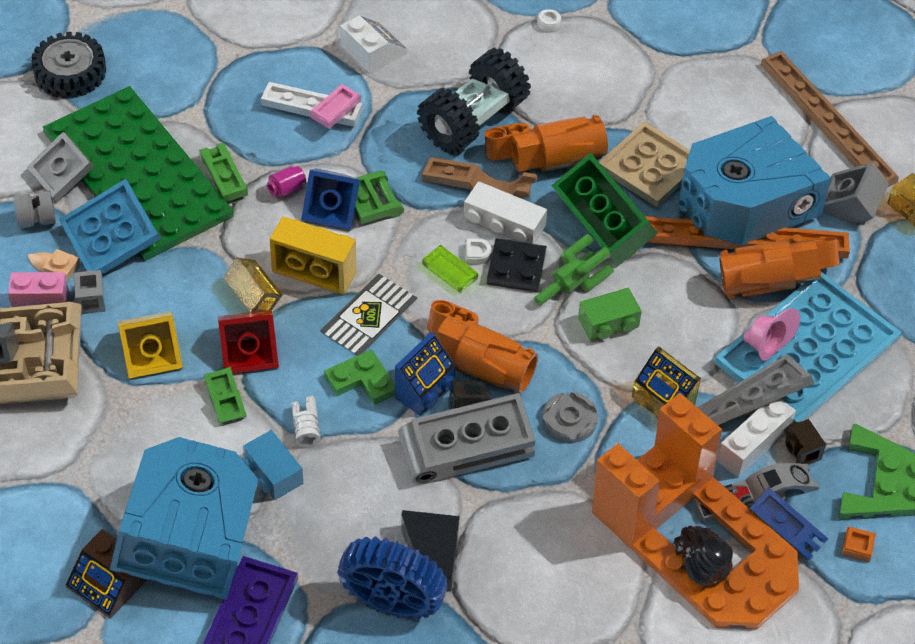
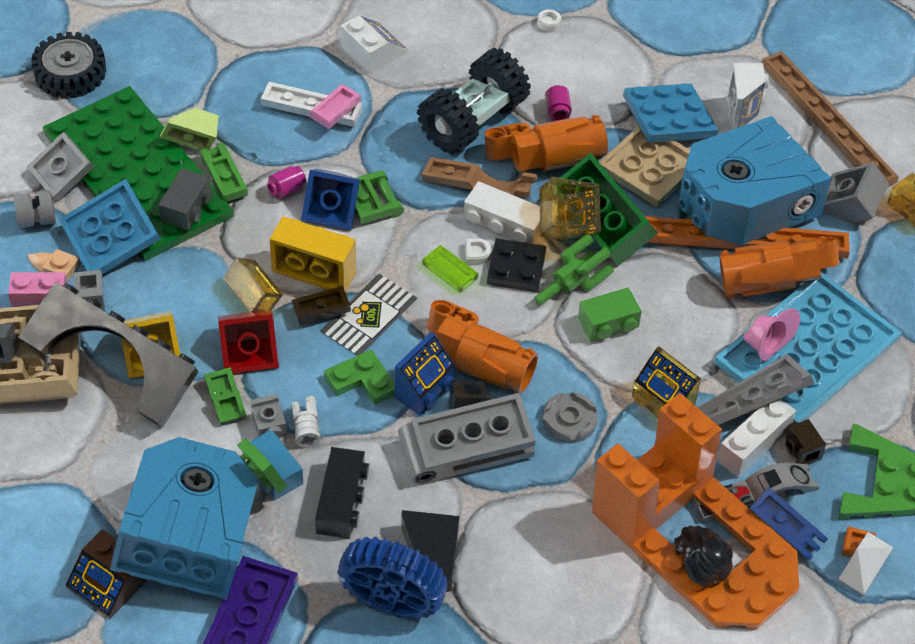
(67, 314): none -> arch
(185, 199): none -> dark grey brick
(192, 128): none -> yellowish green slope
(261, 466): none -> bright green plate
(268, 415): none -> light grey brick
(321, 305): none -> dark brown plate
(341, 493): none -> black brick
(558, 103): none -> dark pink brick
(569, 208): none -> clear yellow slope
(670, 112): none -> dark azure plate
(746, 92): none -> white slope
(865, 563): none -> white slope

